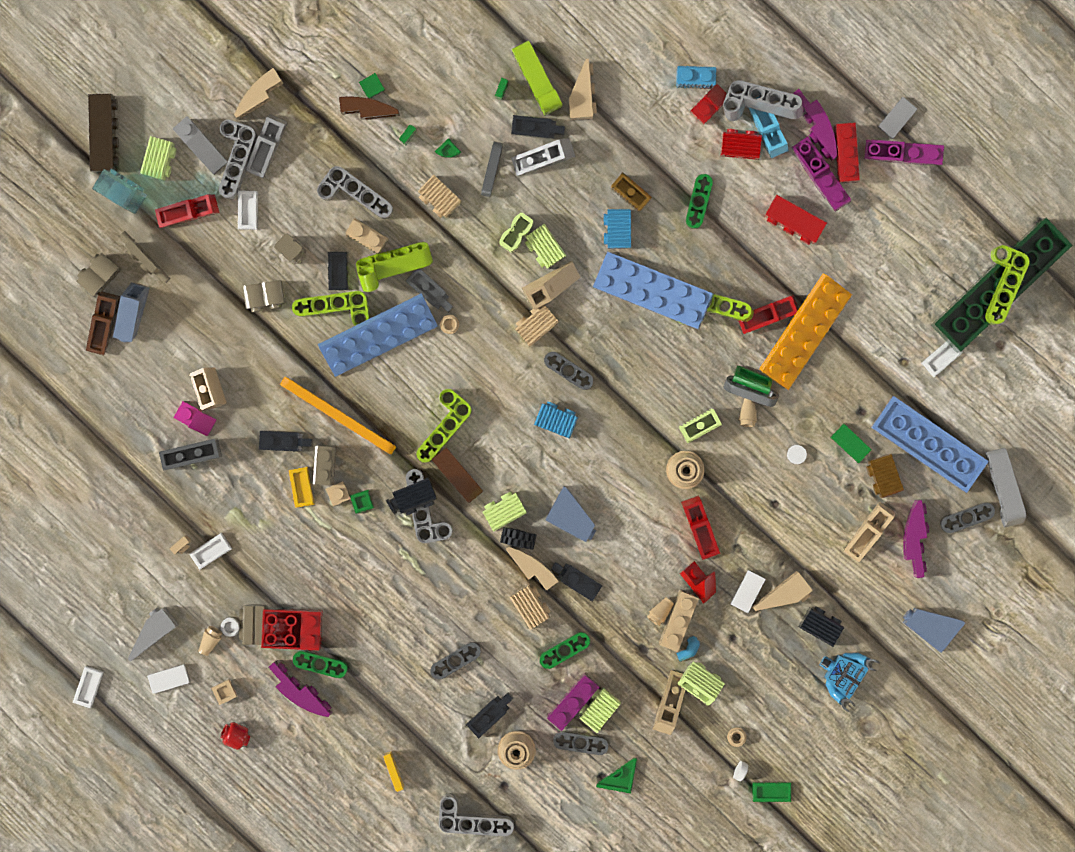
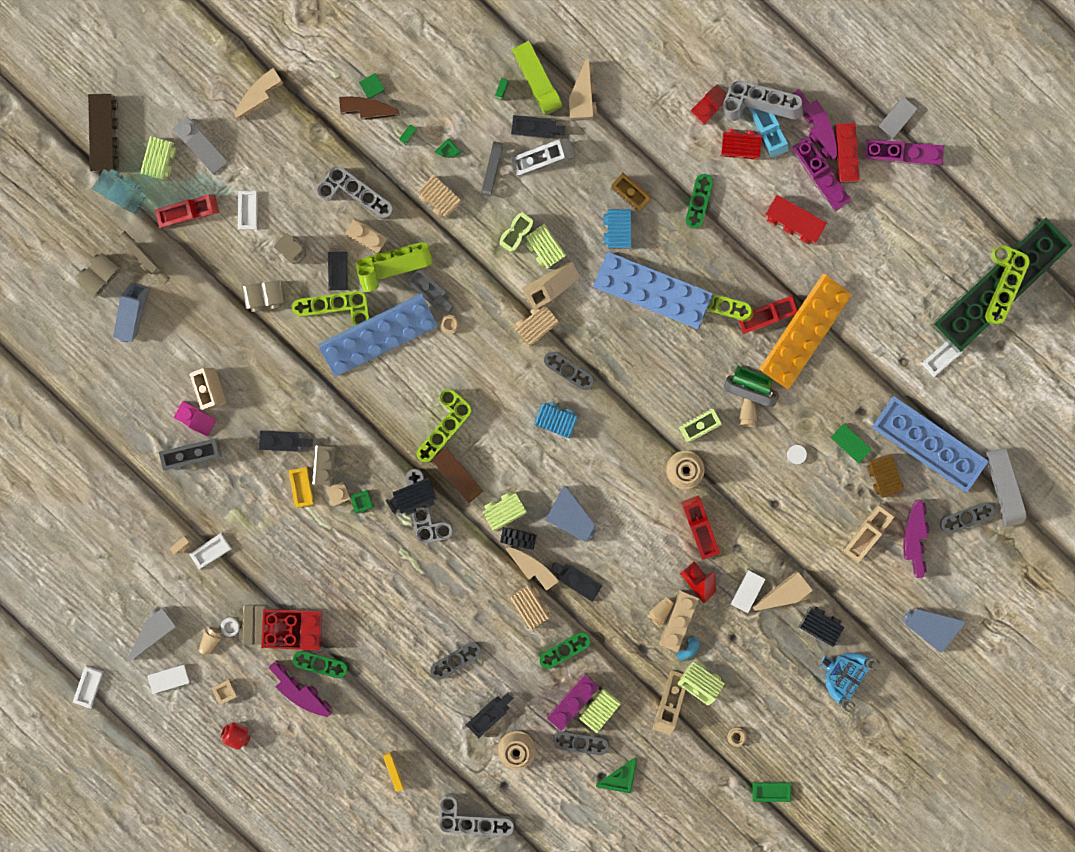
(102, 323): reddish brown slope -> none
(240, 143): light grey beam -> none
(266, 145): light grey slope -> none
(338, 415): light orange beam -> none
(695, 76): dark azure brick -> none
(740, 771): white tile -> none

